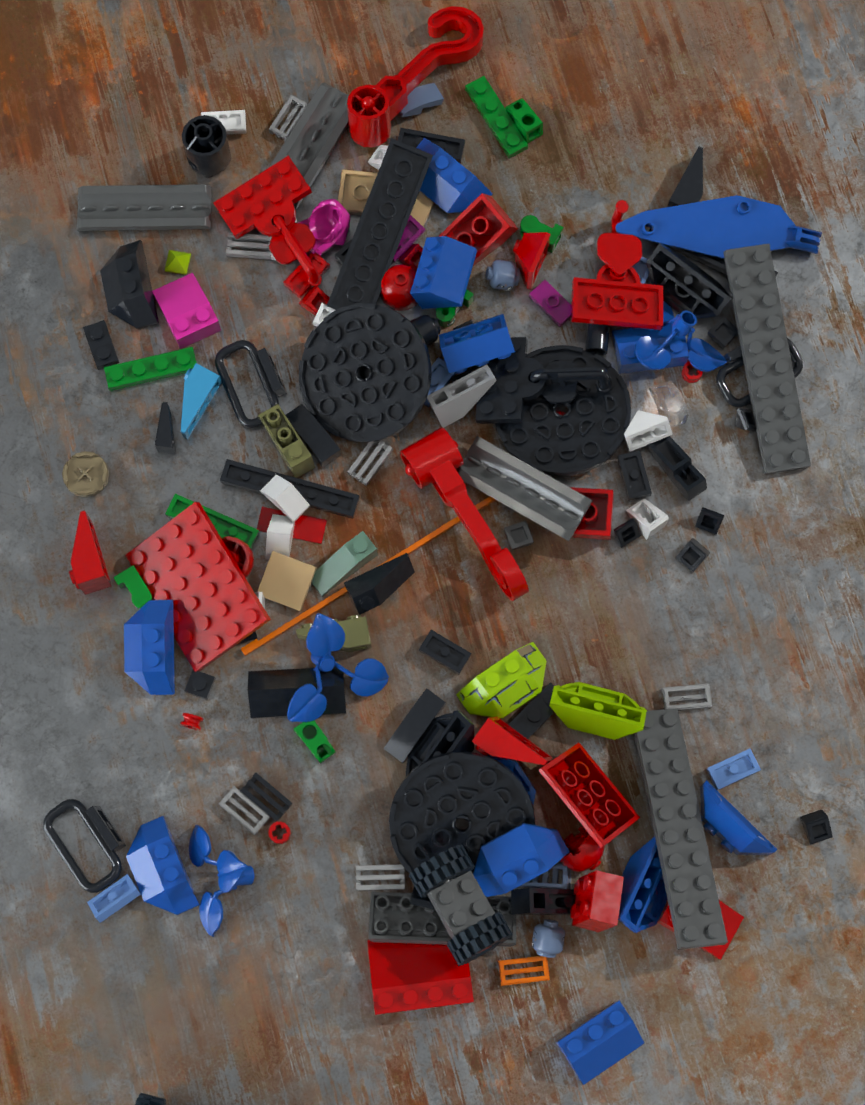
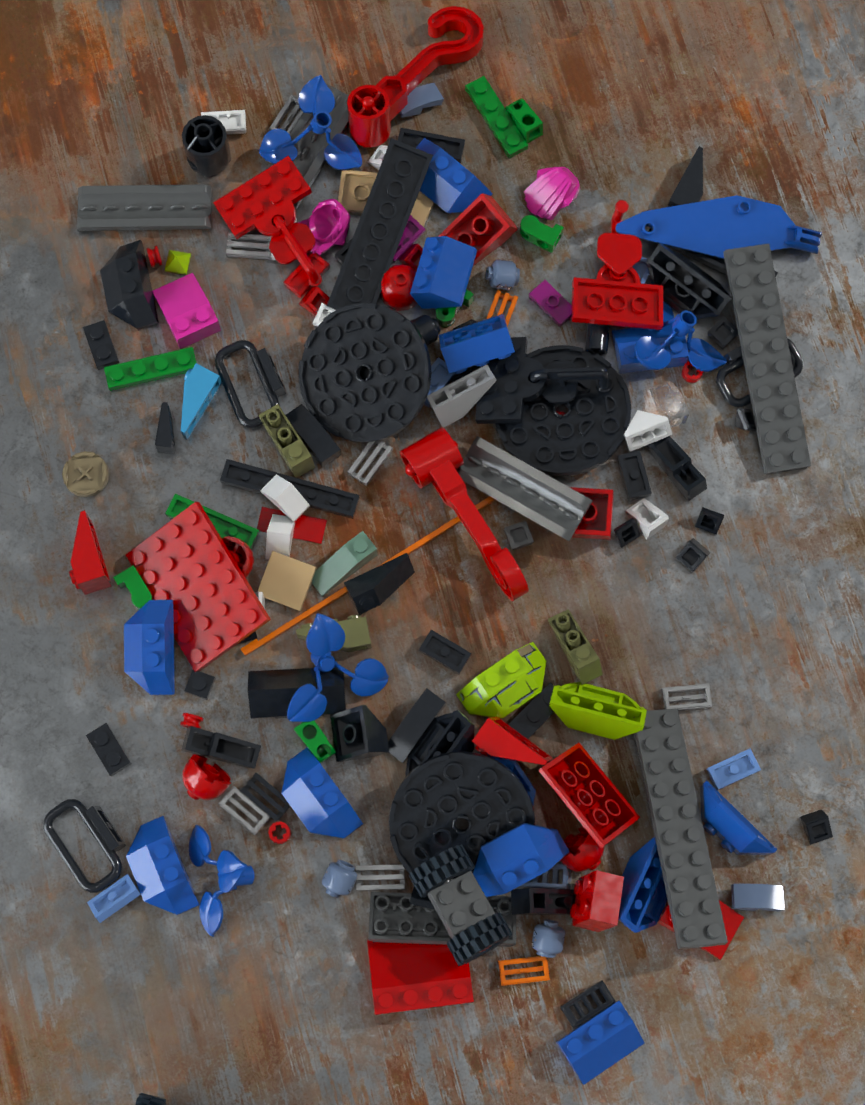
(108, 749): none -> black plate
(154, 256): none -> red bush
(203, 779): none -> red cylinder
(221, 747): none -> black slope
(317, 798): none -> blue wedge
(319, 100): none -> blue plant
(339, 878): none -> sand blue head
(358, 734): none -> black slope
(506, 297): none -> orange tile
(531, 255): red slope -> none
(551, 191): none -> dark pink hair
(576, 647): none -> olive slope
(601, 1006): none -> black slope
(757, 896): none -> sand blue slope

